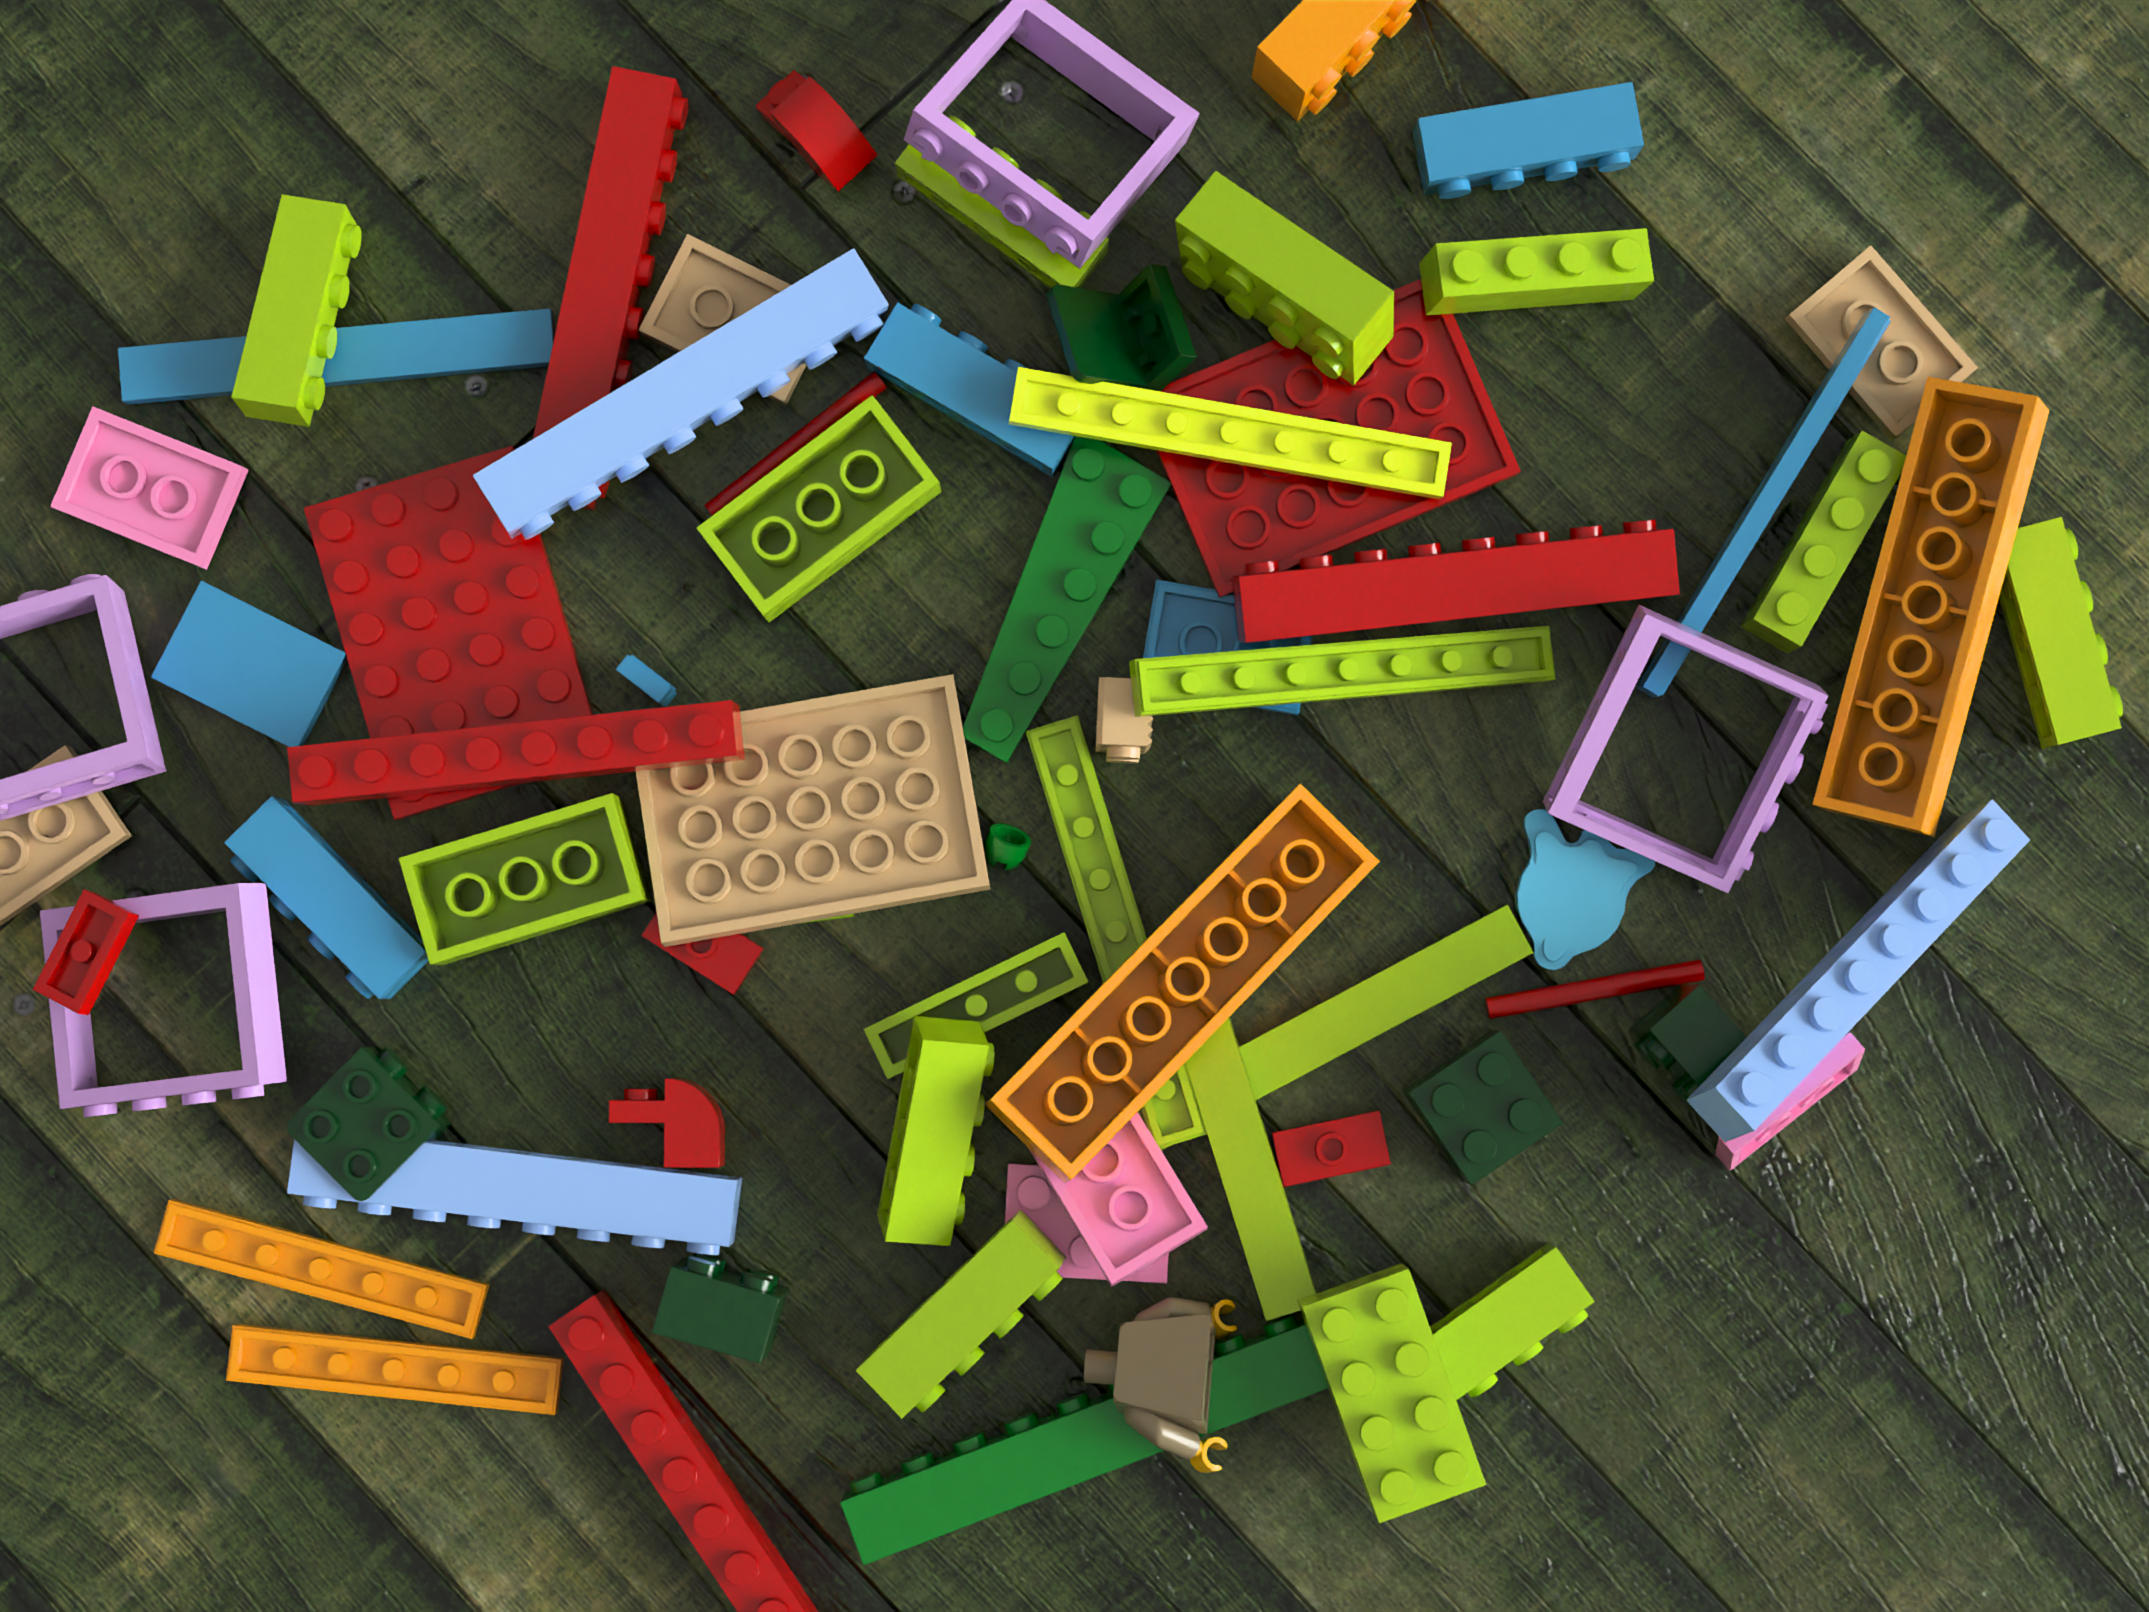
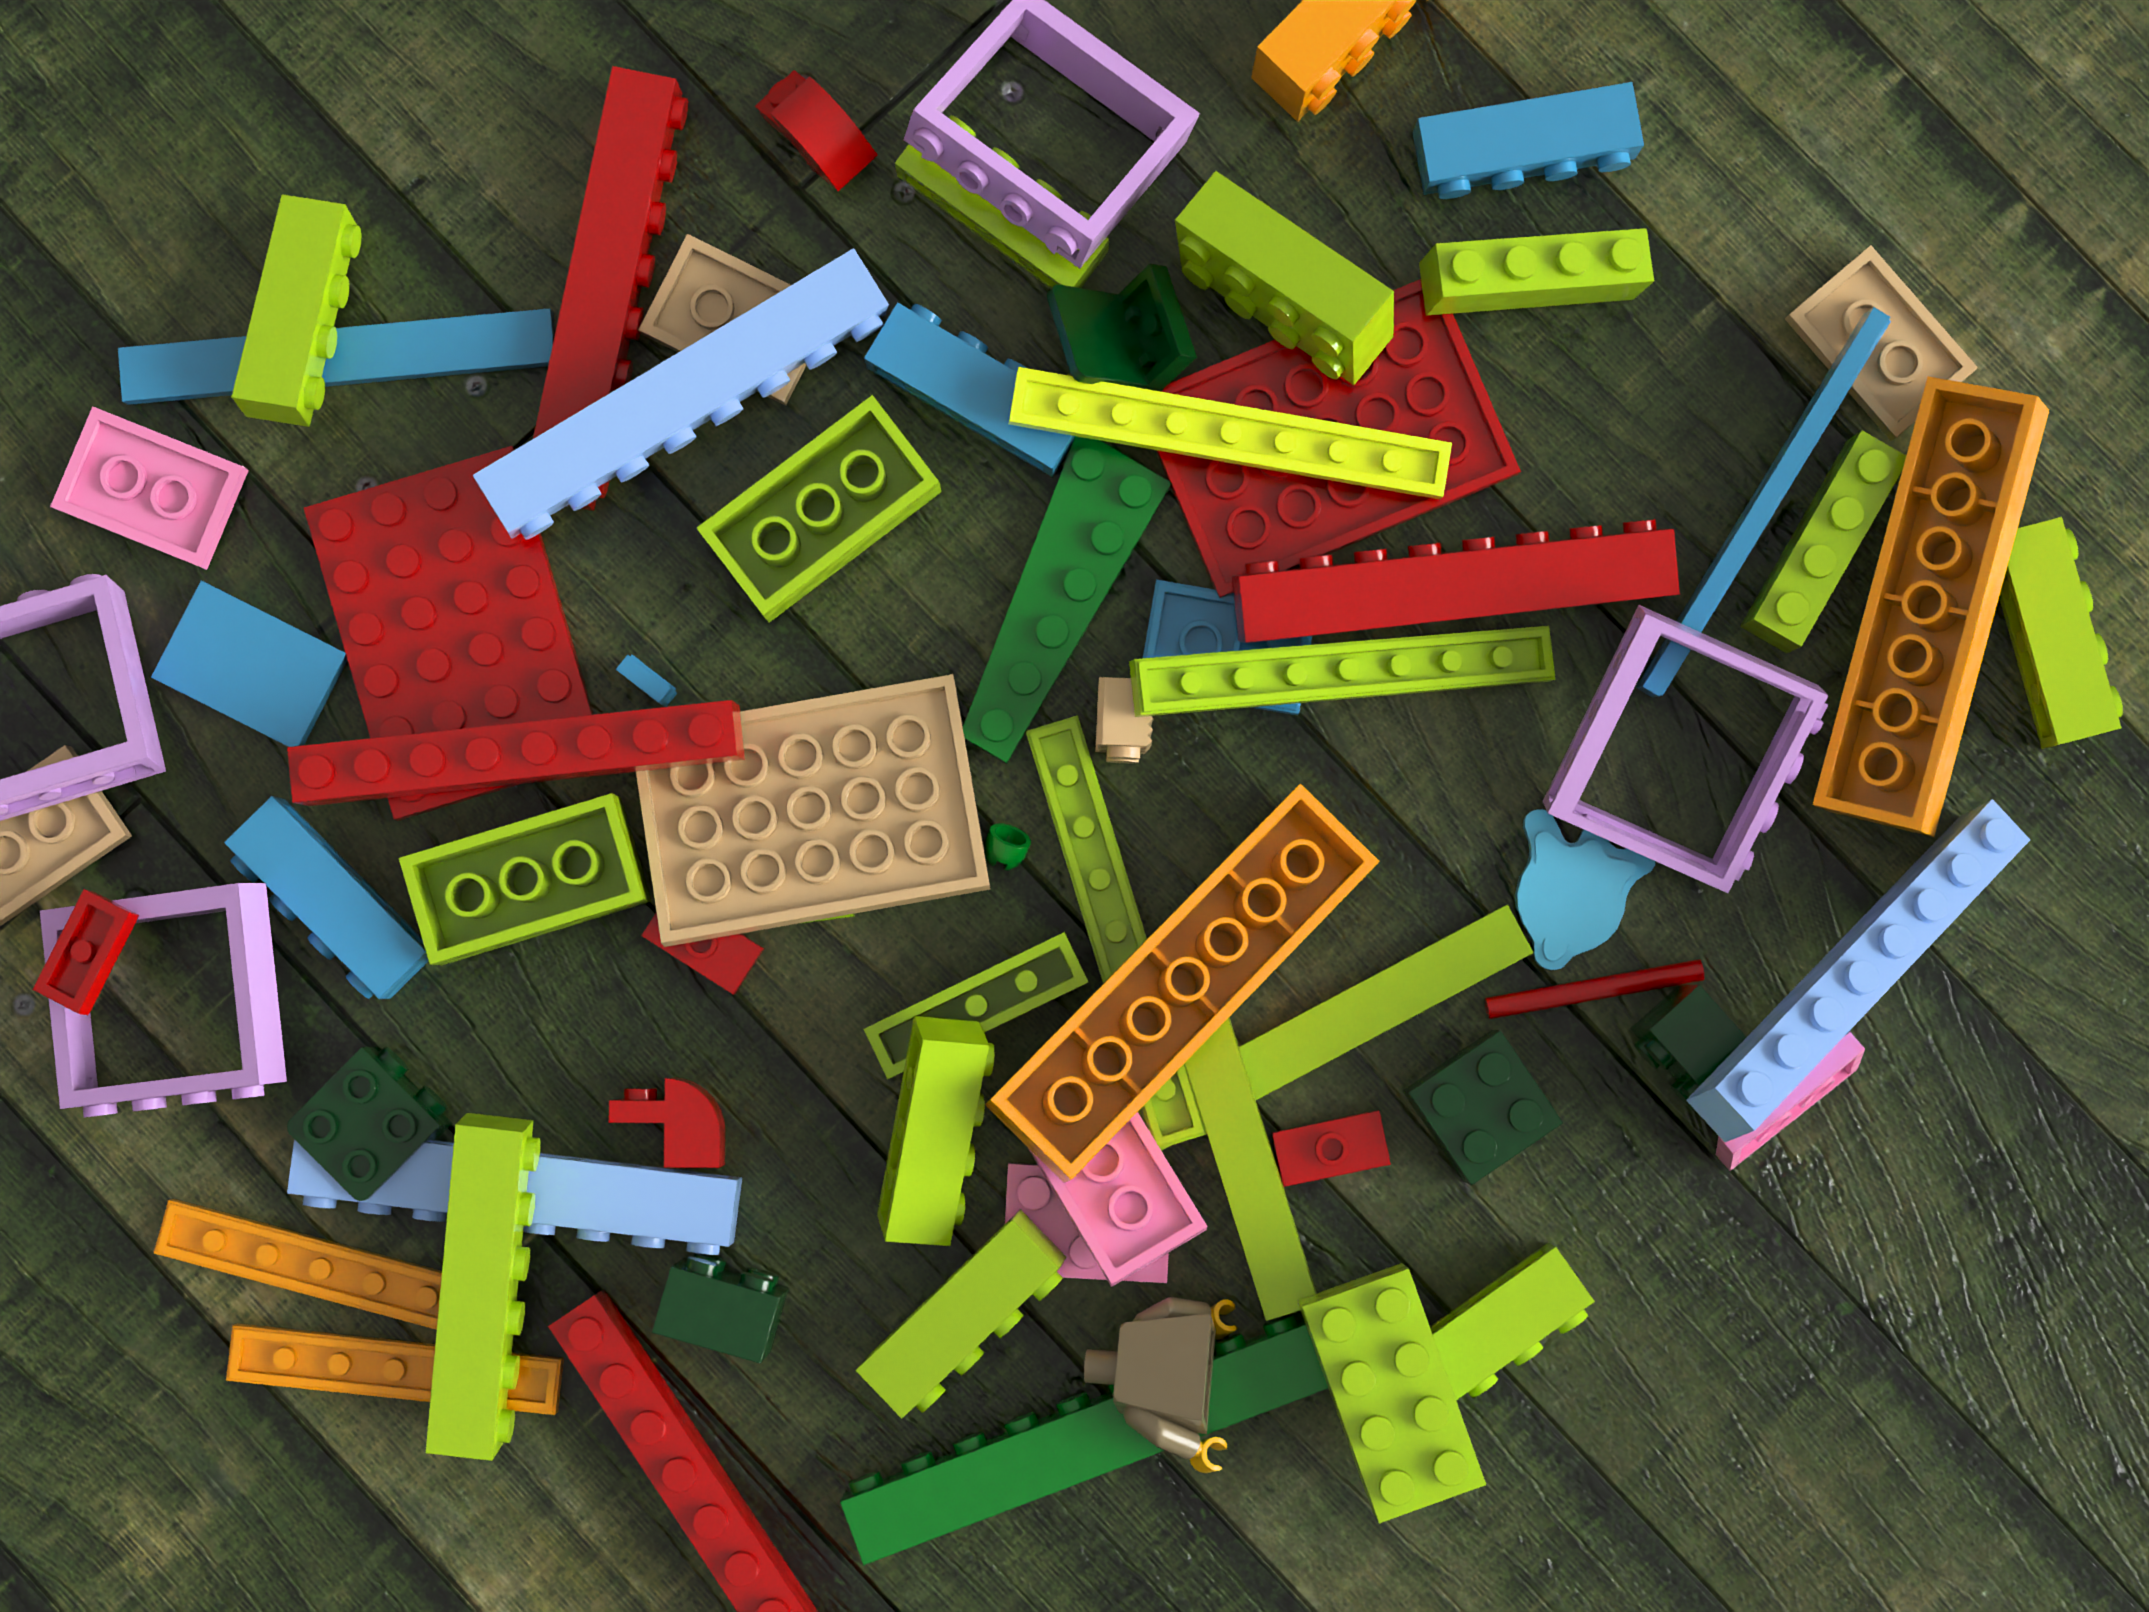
(481, 1286): none -> lime brick
(864, 389): red bar -> none

